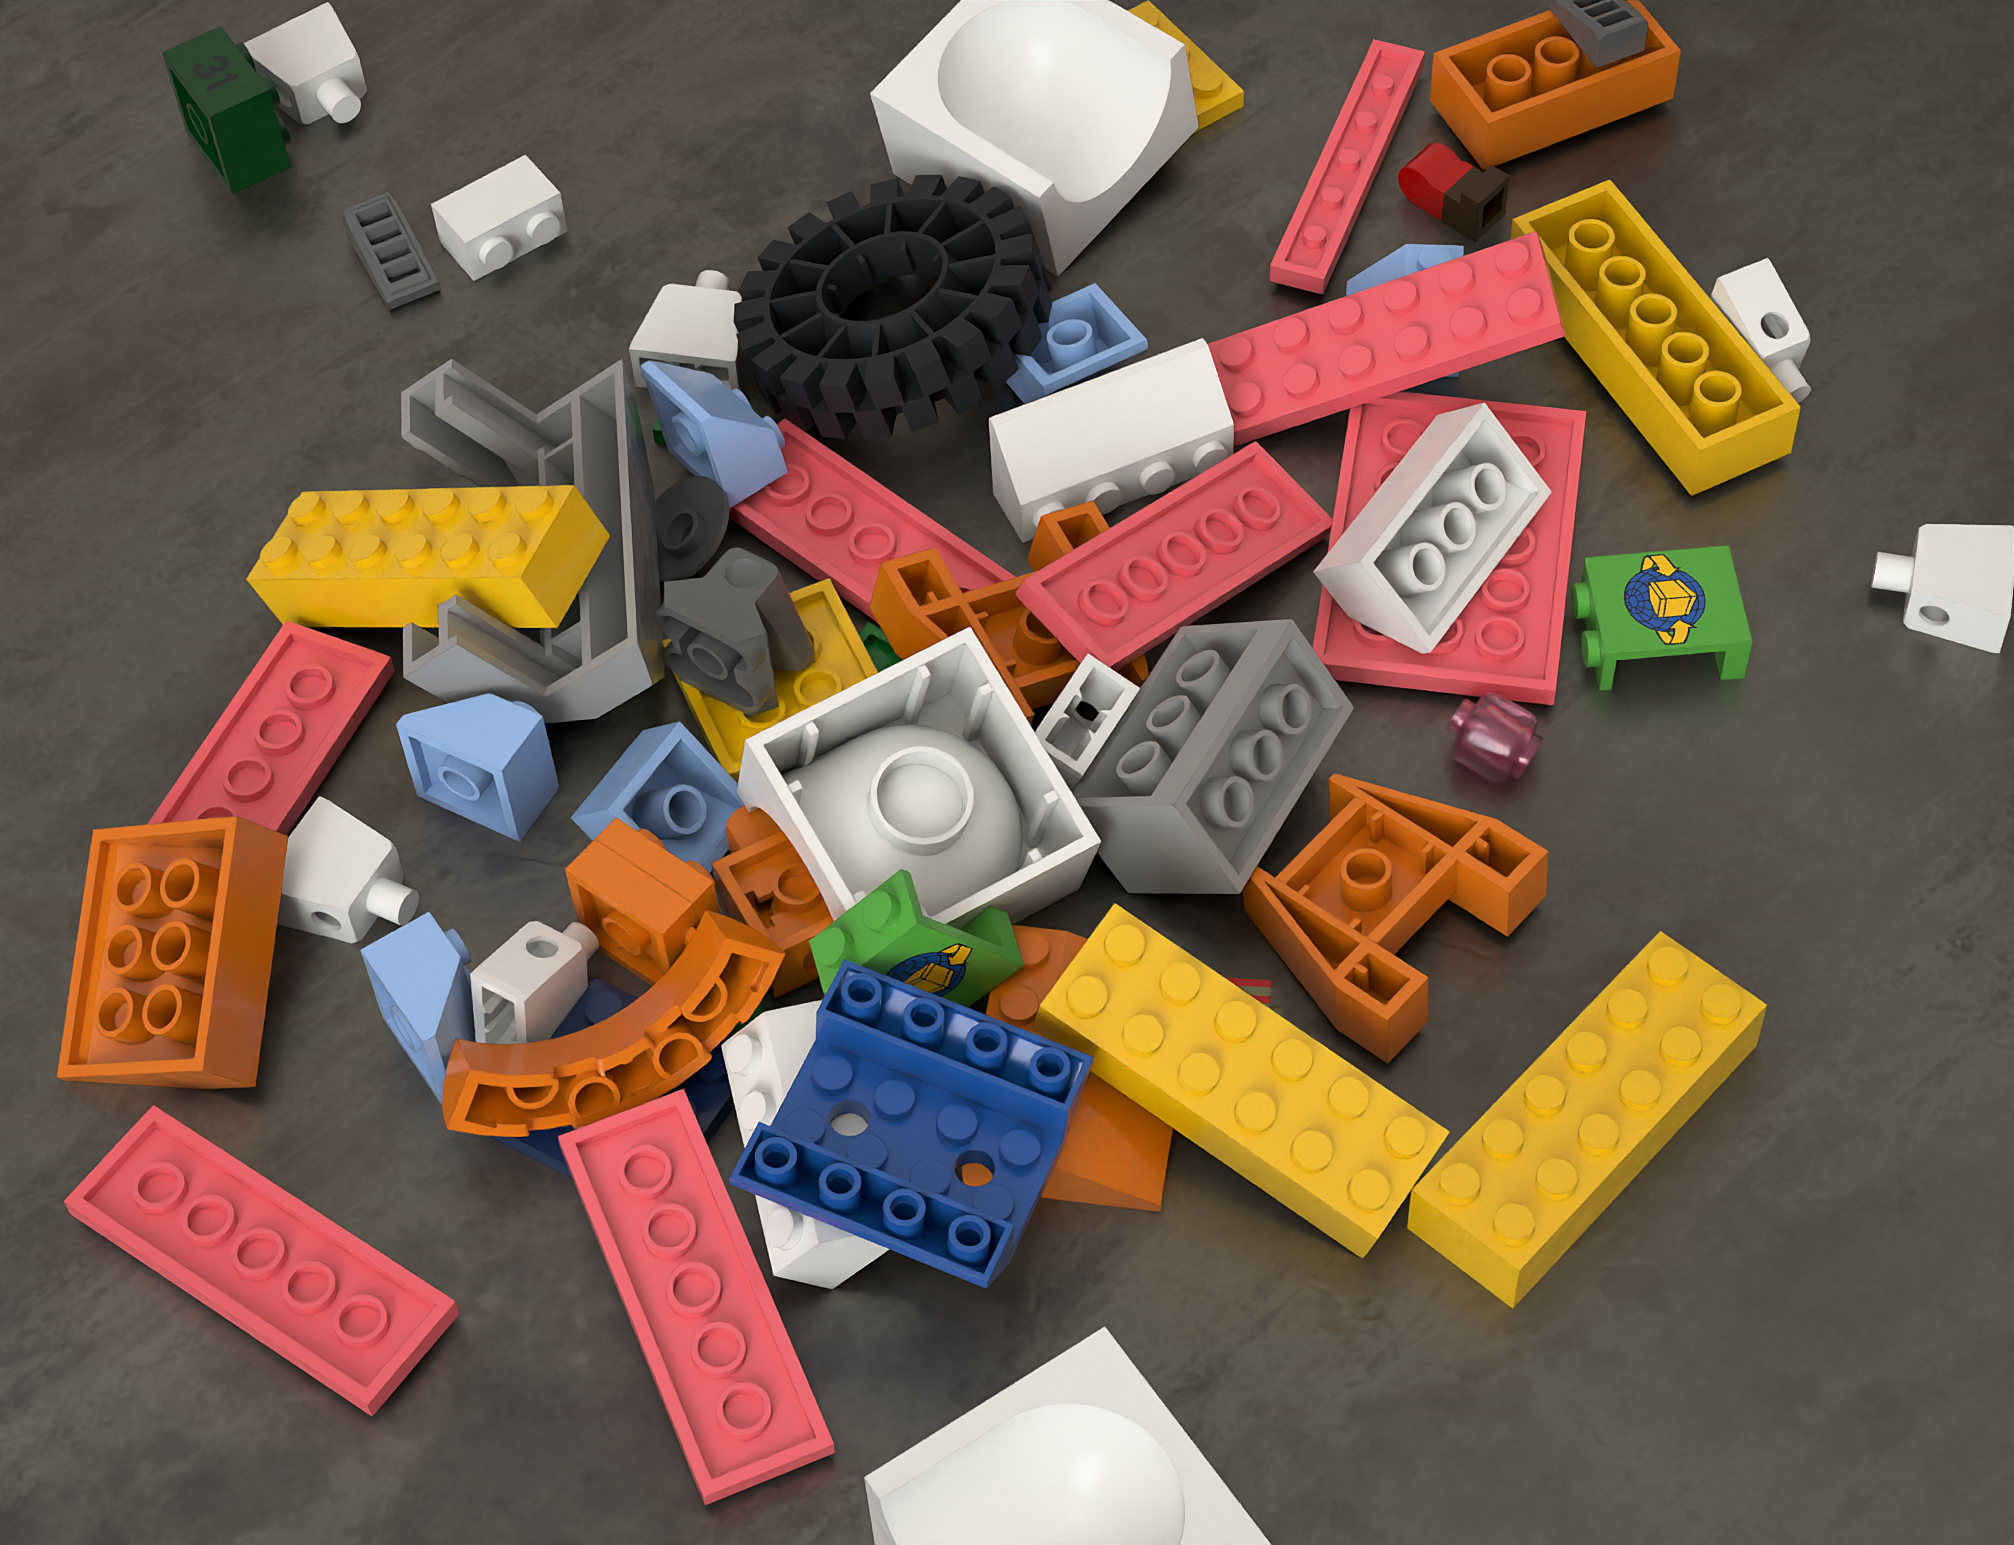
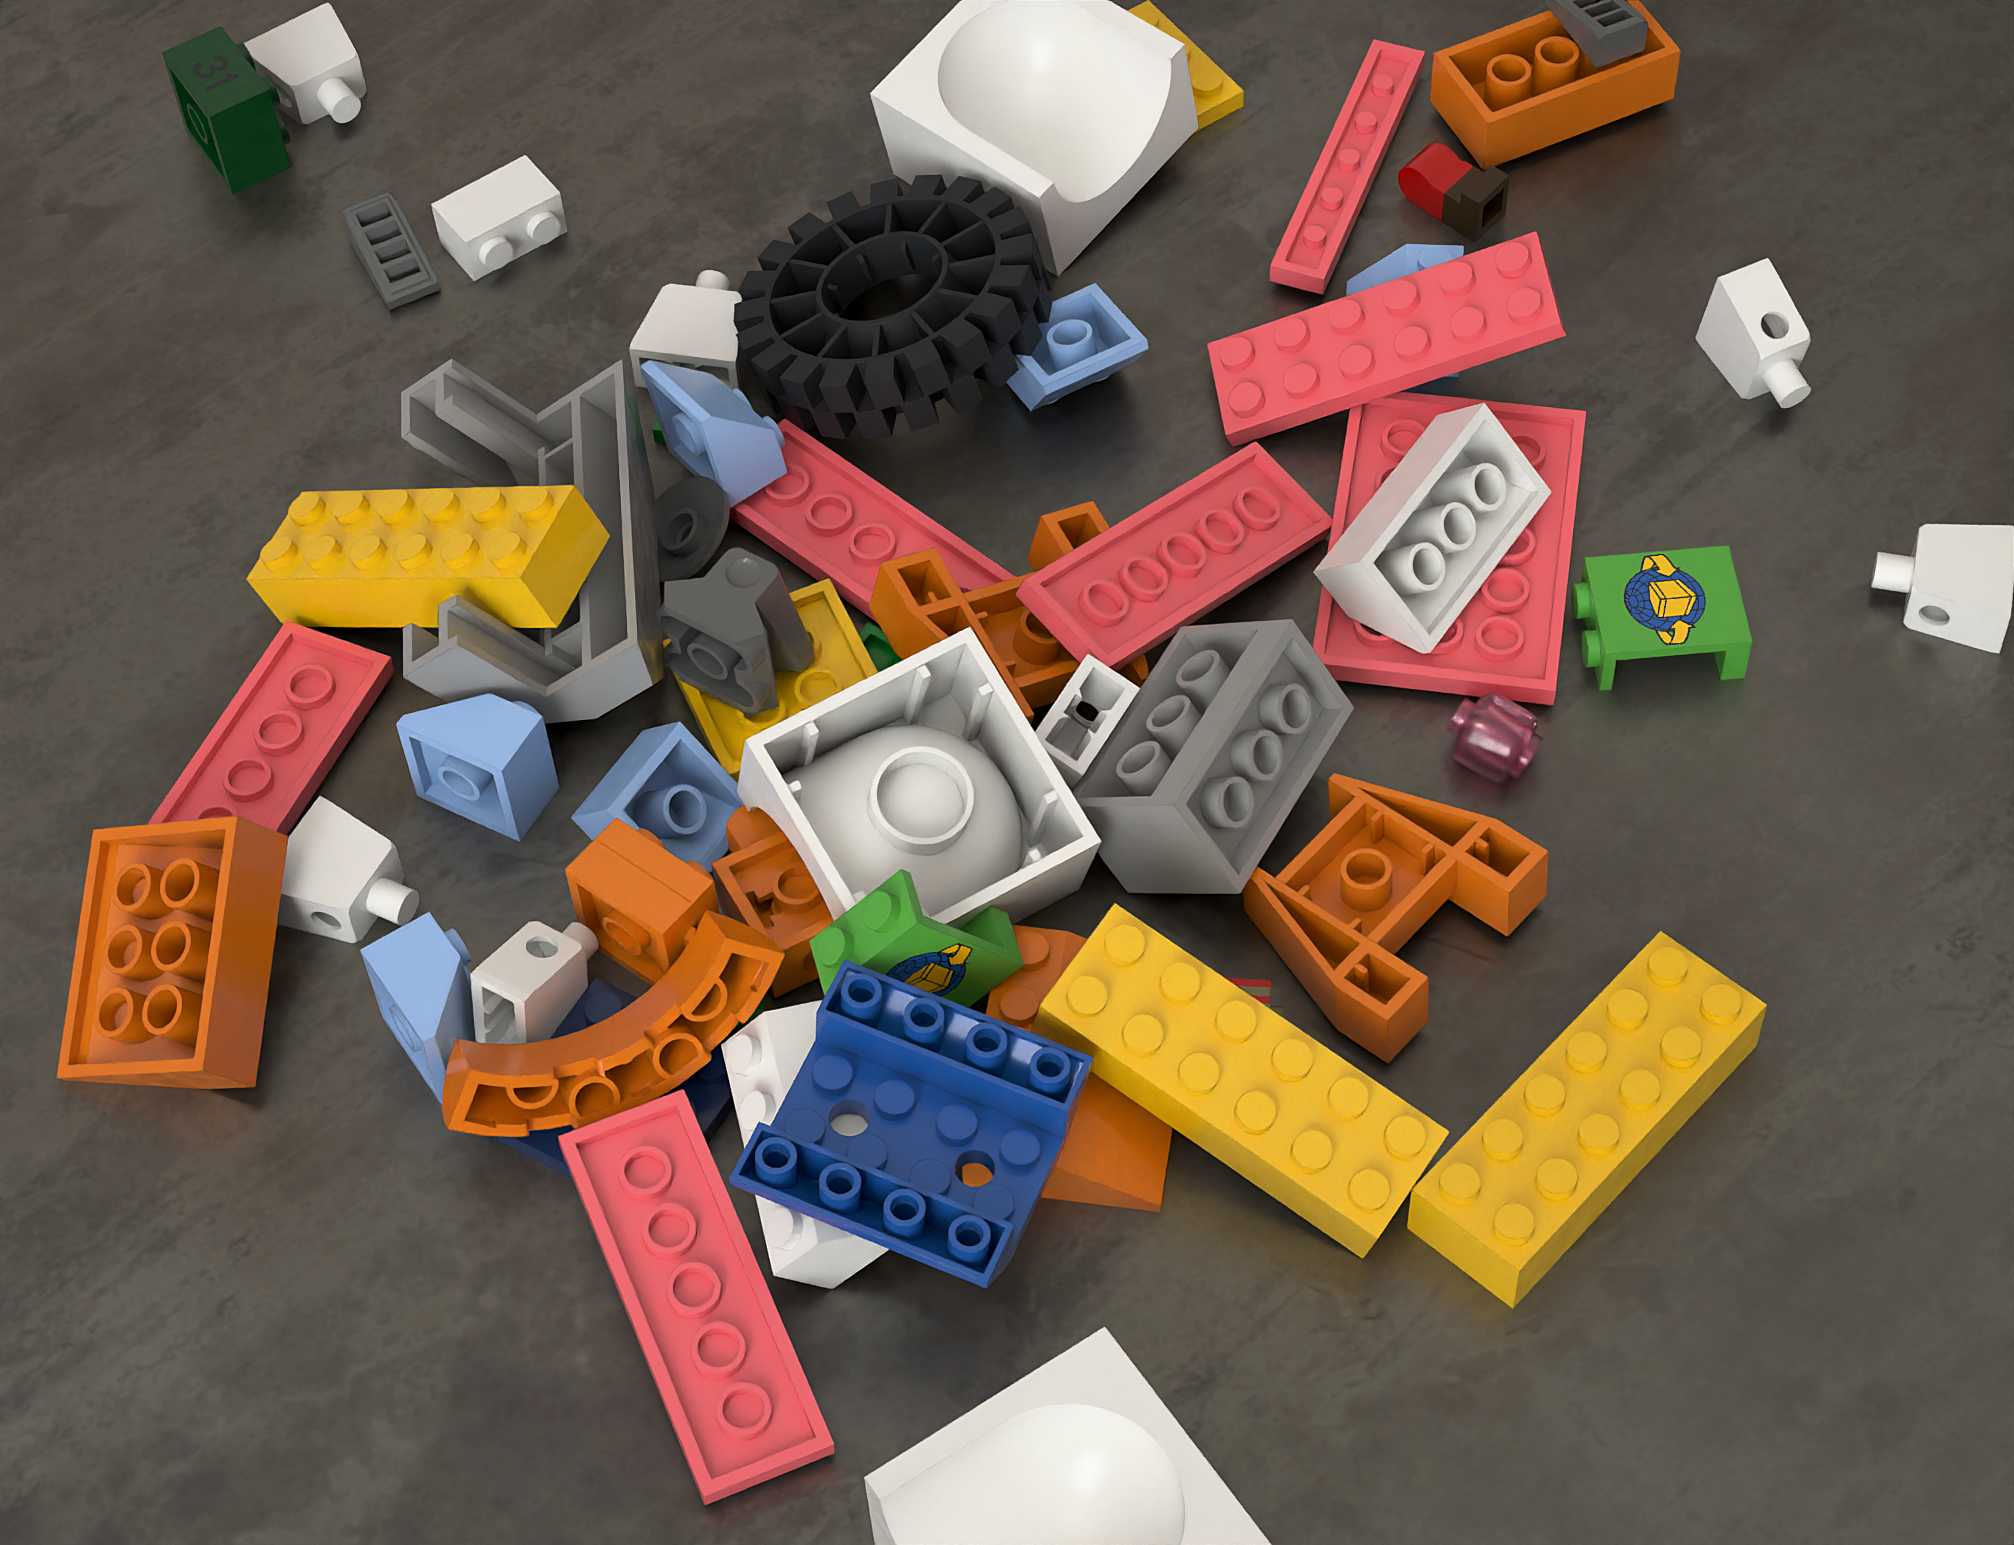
(263, 1259): coral plate -> none
(1111, 438): white slope -> none
(1660, 341): yellow brick -> none

